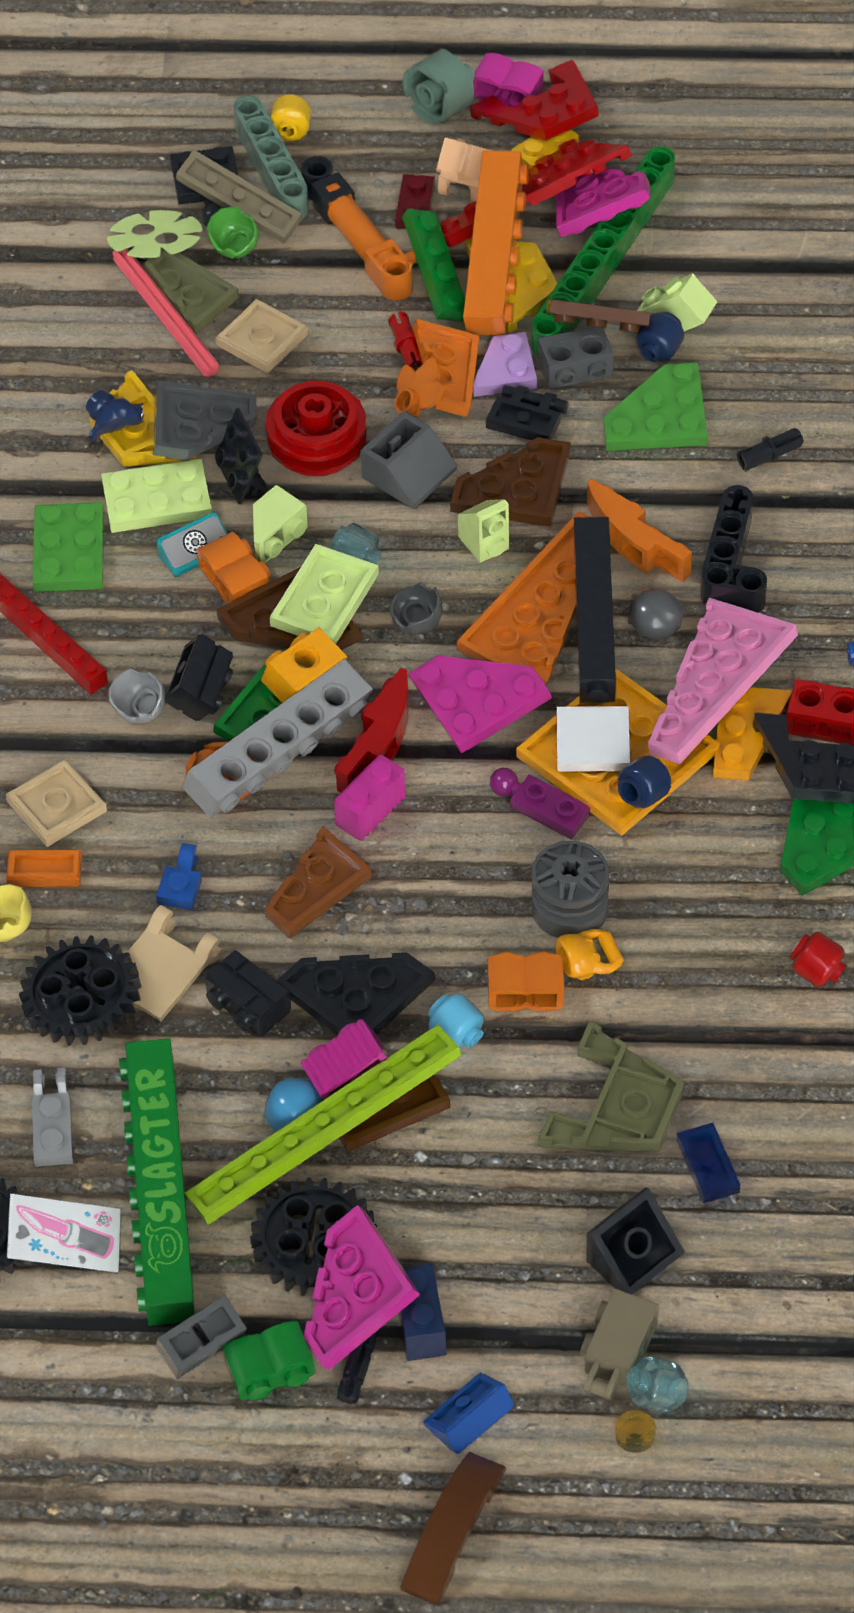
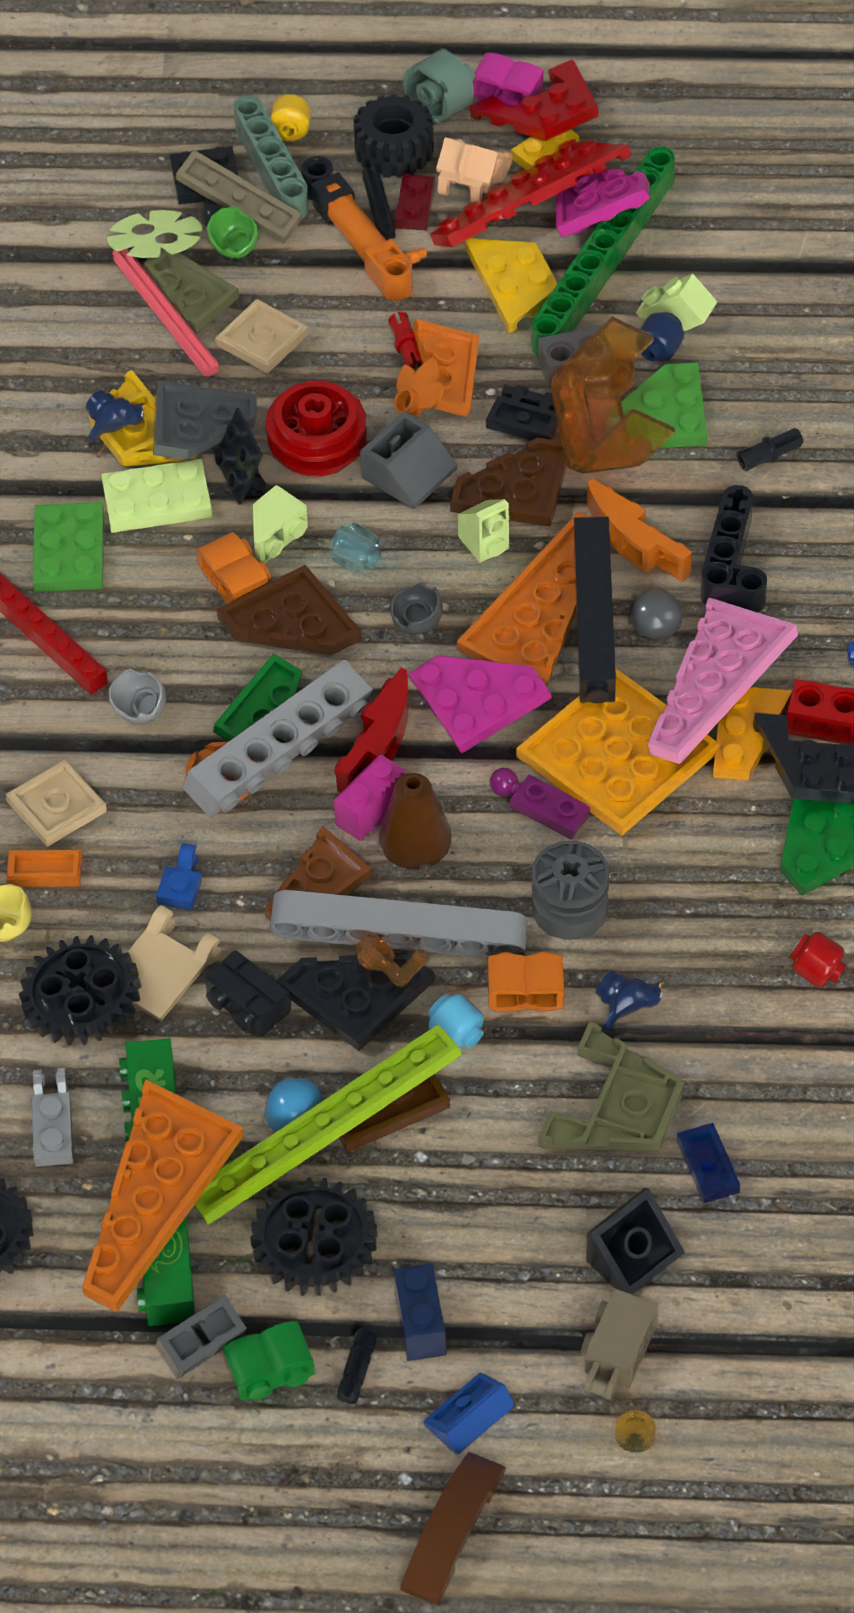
(64, 1233): white sticker -> none
(160, 1178): none -> orange wing
(180, 546): slope -> none
(199, 678): black brick -> none
(313, 651): light orange brick -> none
(324, 593): yellowish green plate -> none
(344, 1058): dark pink brick -> none
(355, 1289): dark pink plate -> none
(378, 202): none -> black axle
(378, 955): none -> clear orange plate
(394, 135): none -> black tyre
(399, 923): none -> light grey beam
(414, 824): none -> reddish brown cone
(435, 264): green plate -> none
(494, 243): orange brick -> none
(505, 362): lavender wing -> none
(581, 957): light orange piece -> none
(590, 407): none -> clear orange windscreen
(593, 738): white tile -> none
(597, 315): reddish brown wing -> none
(626, 995): none -> dark blue animal
(644, 781): dark blue head -> none
(657, 1385): clear light blue head -> none

